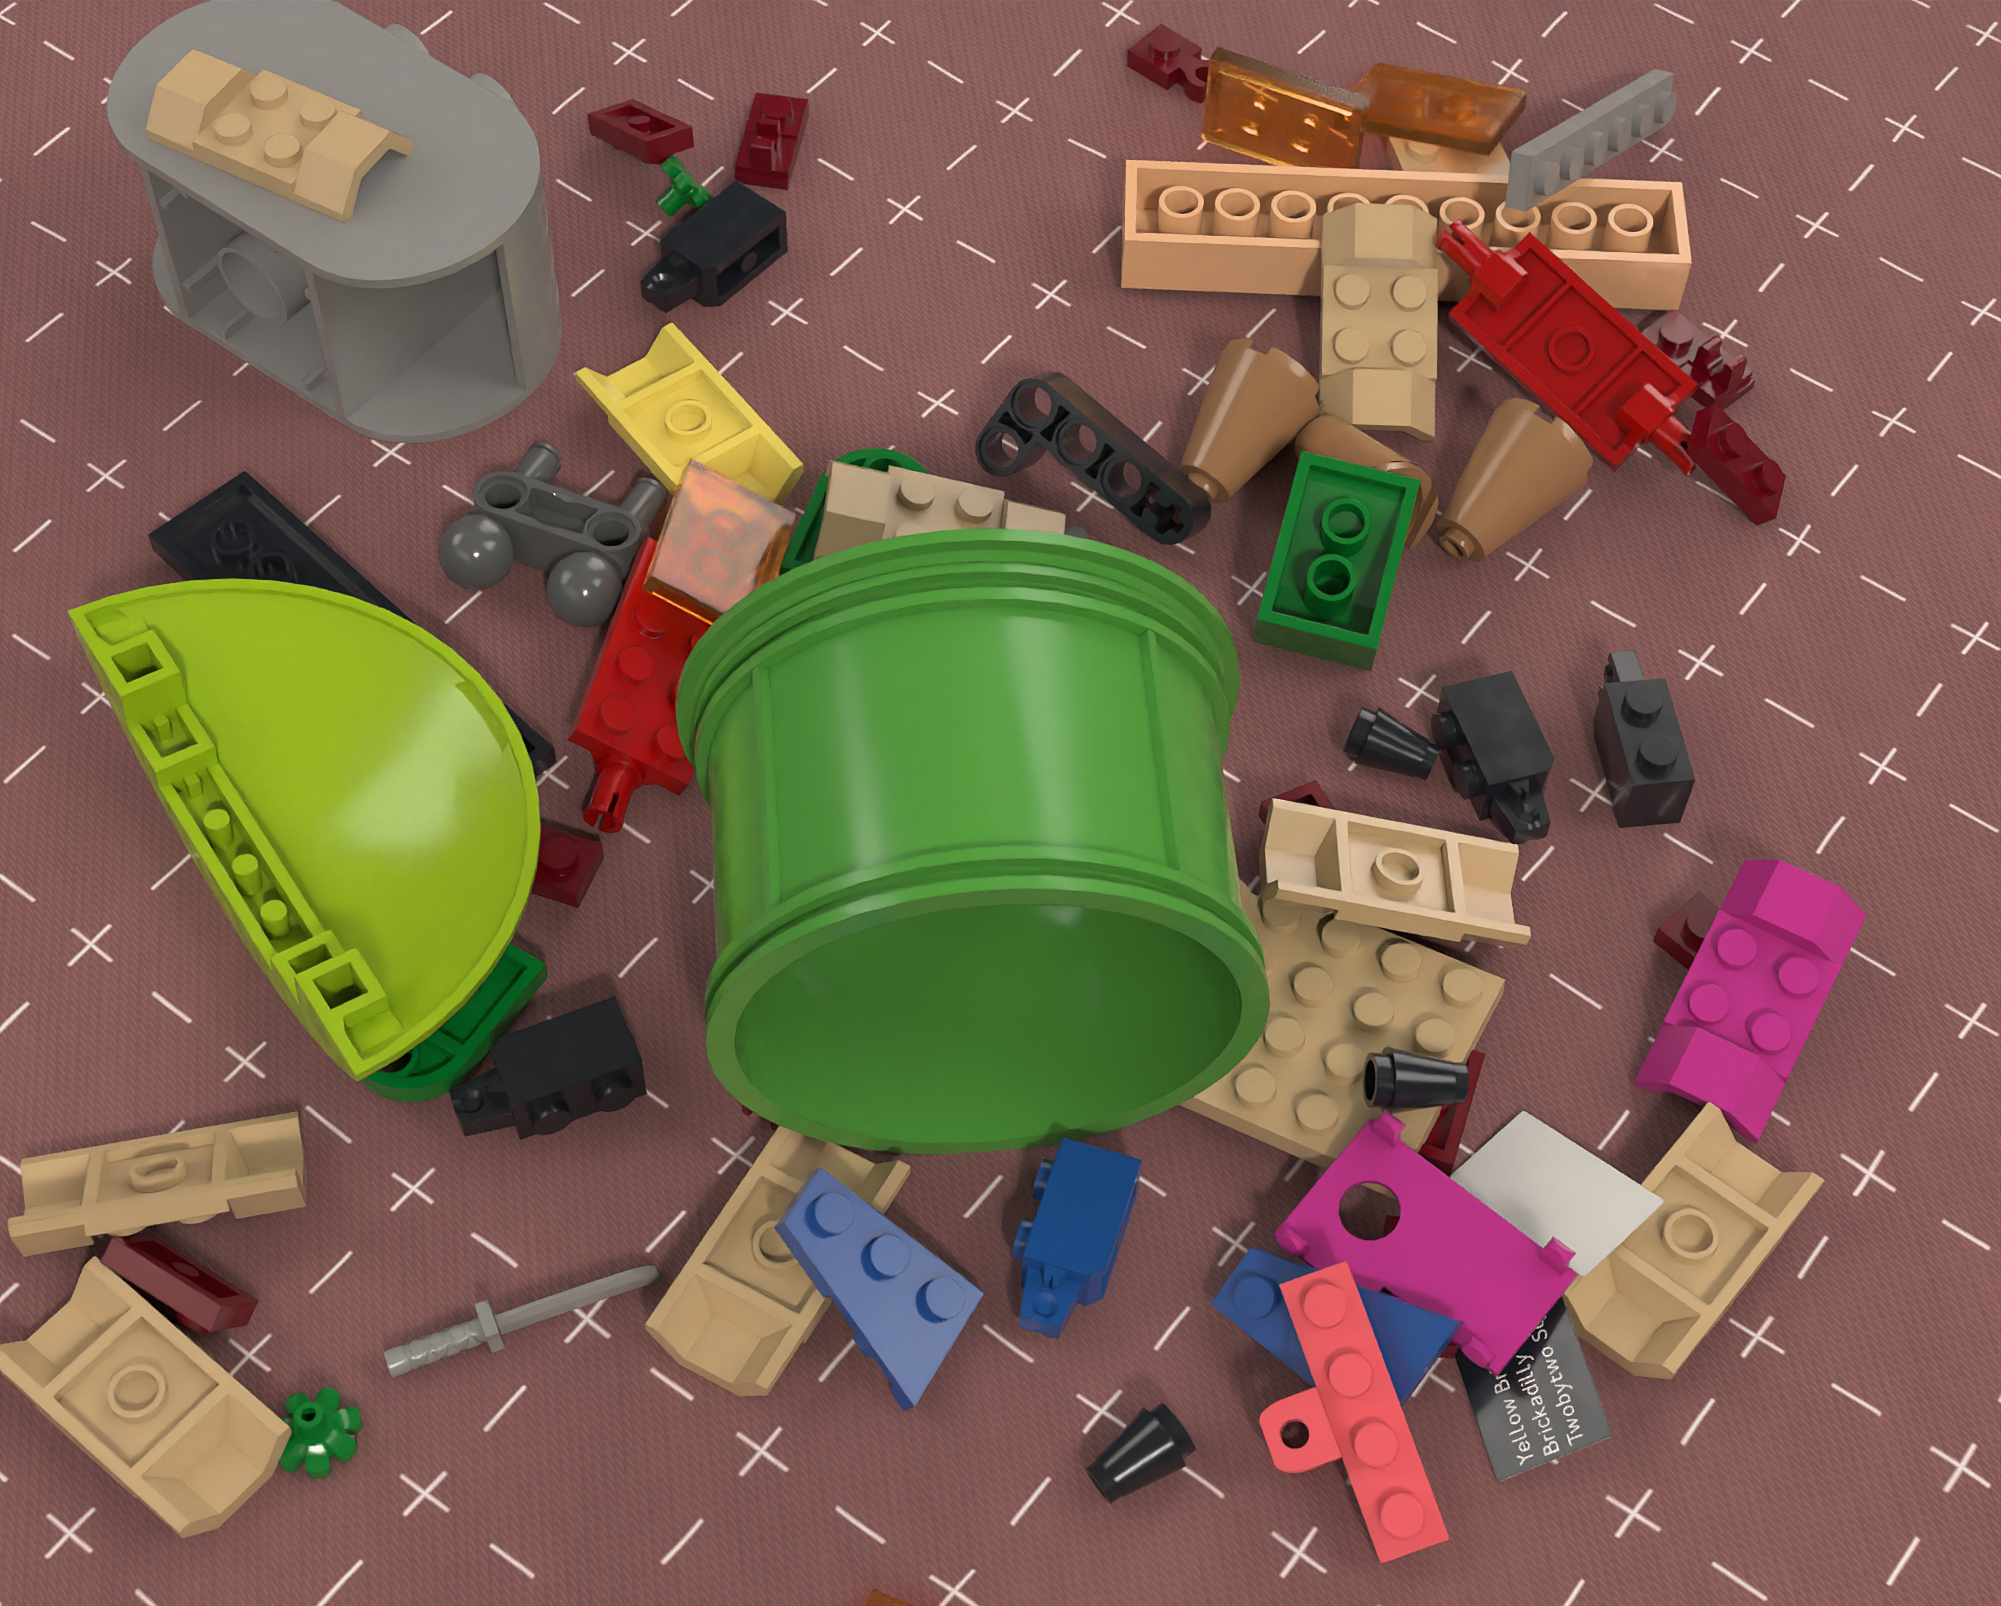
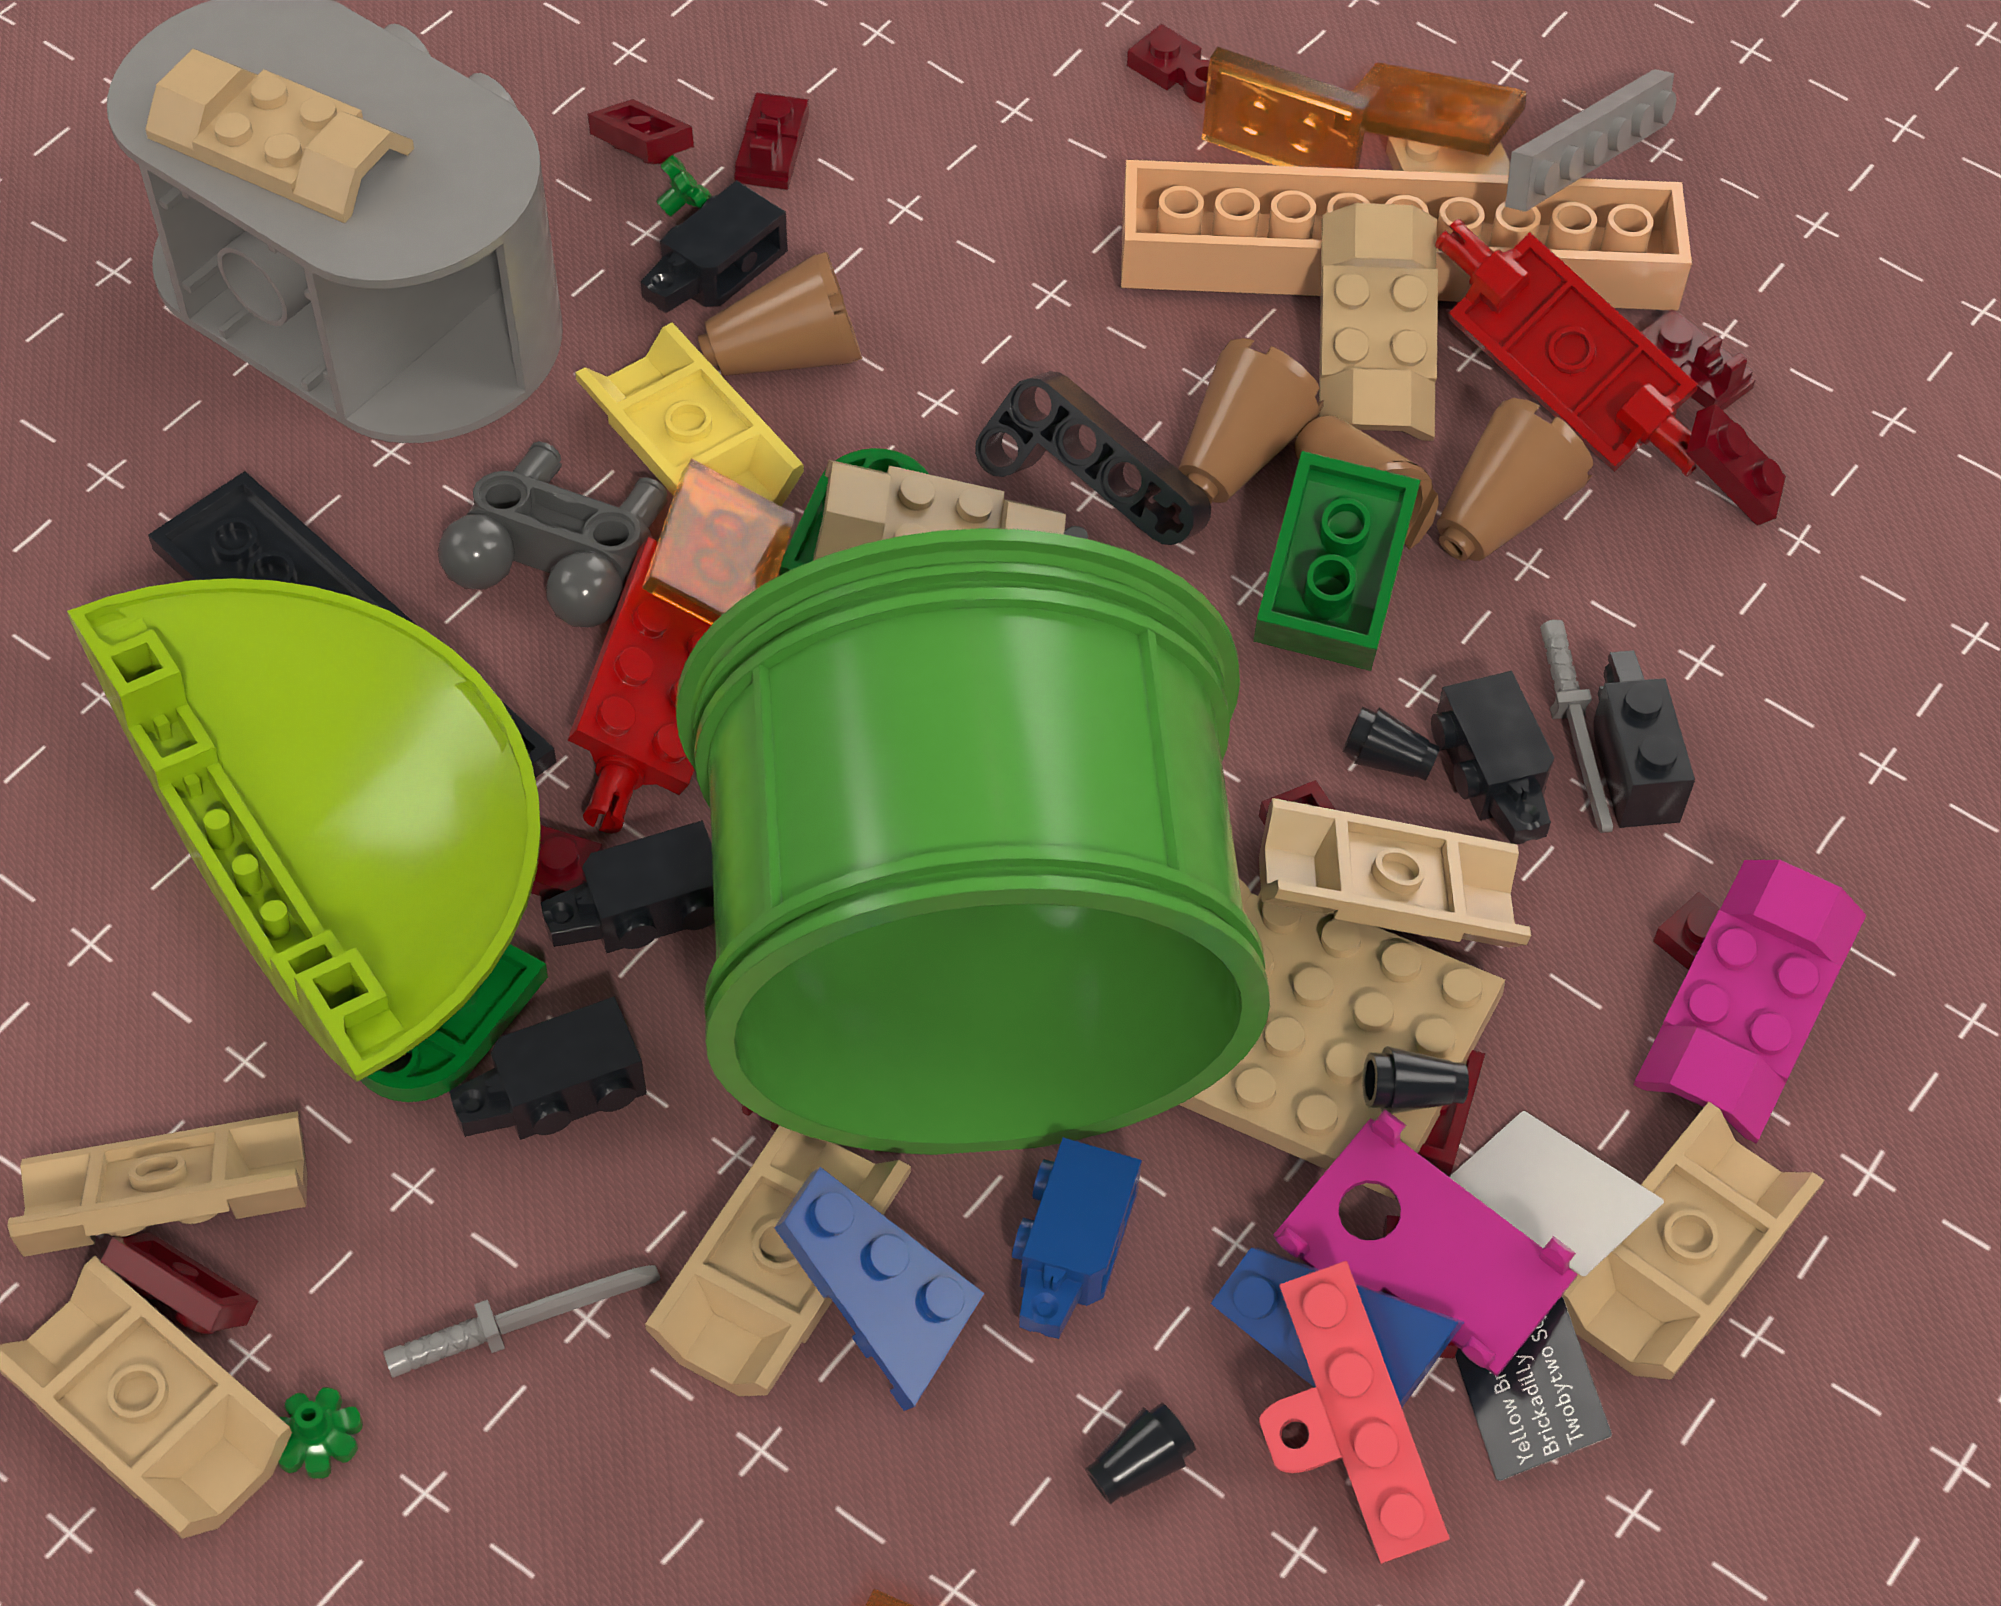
(638, 892): none -> black hinge
(784, 324): none -> medium nougat cone
(1572, 704): none -> light grey sword

